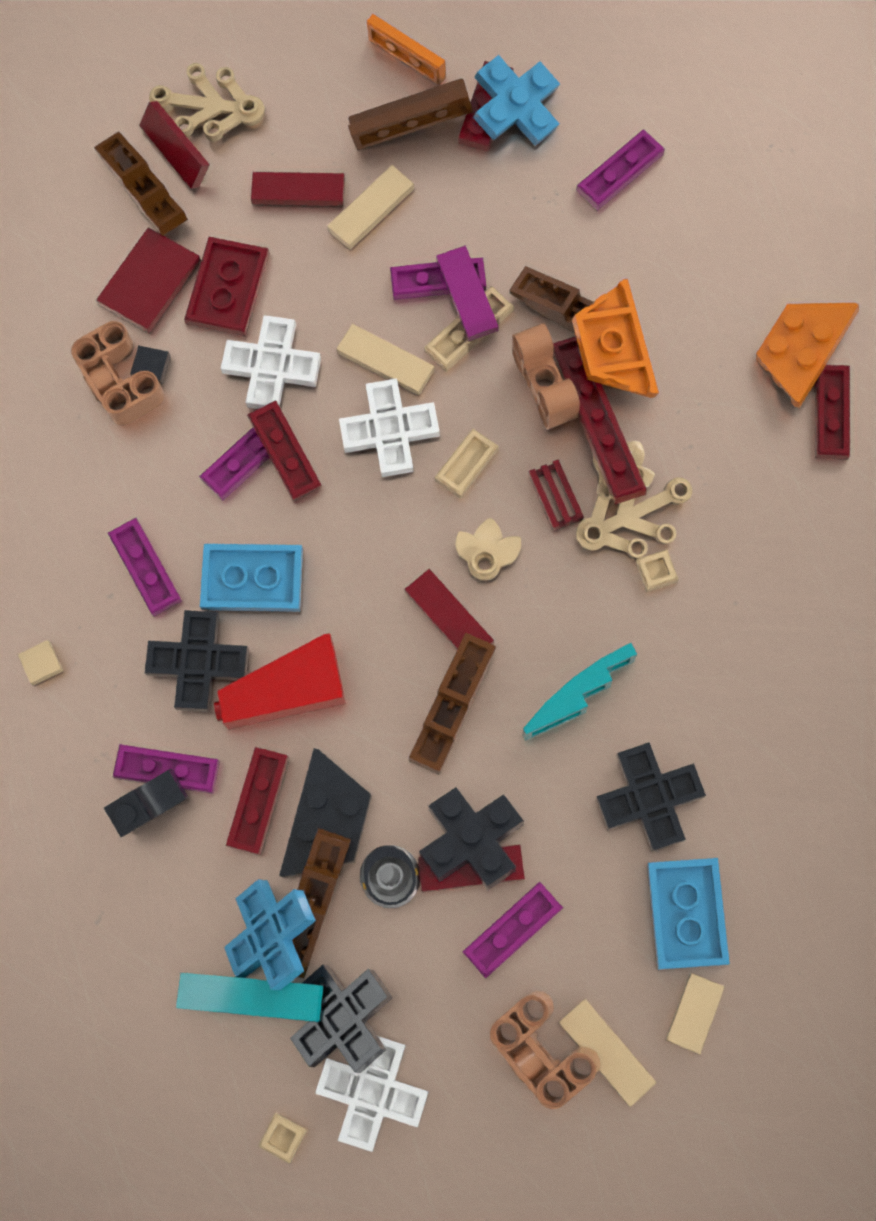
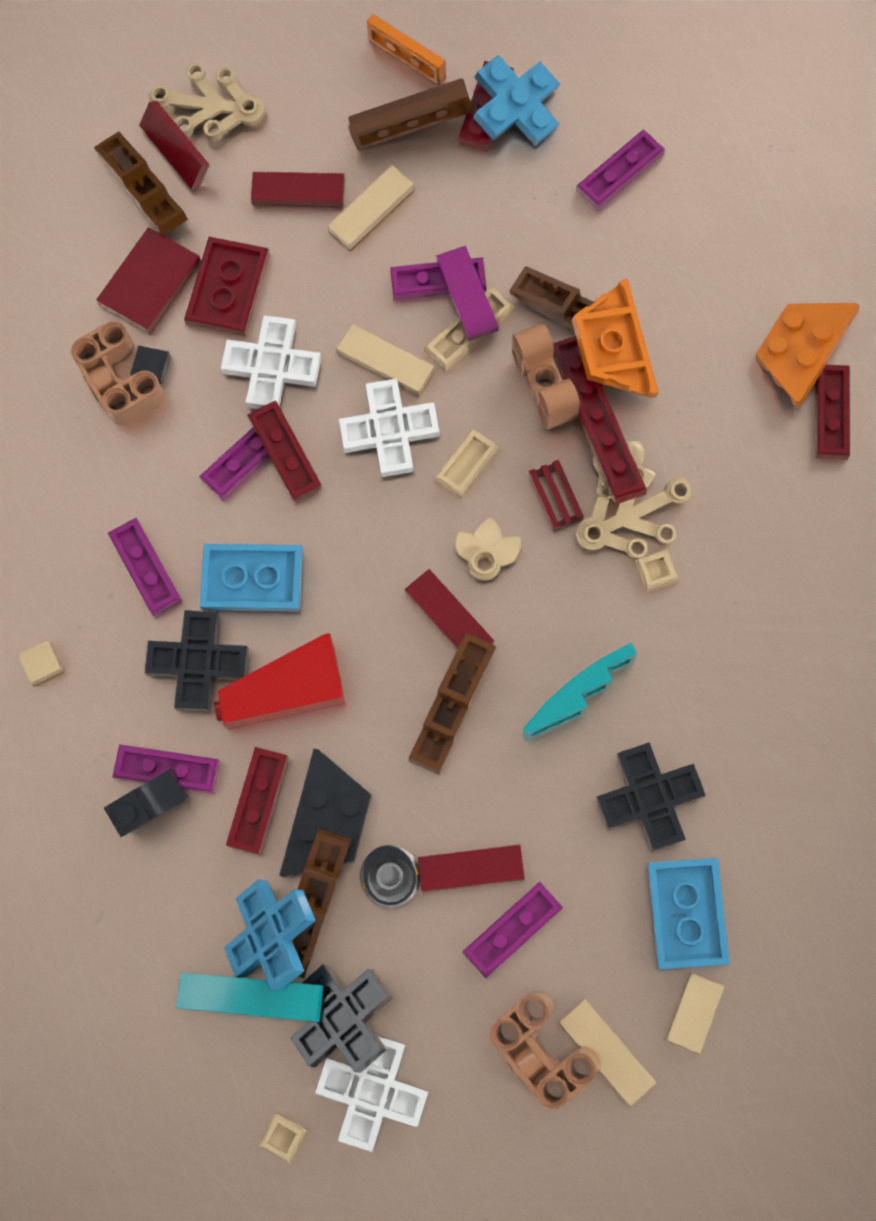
(471, 838): black plate -> none

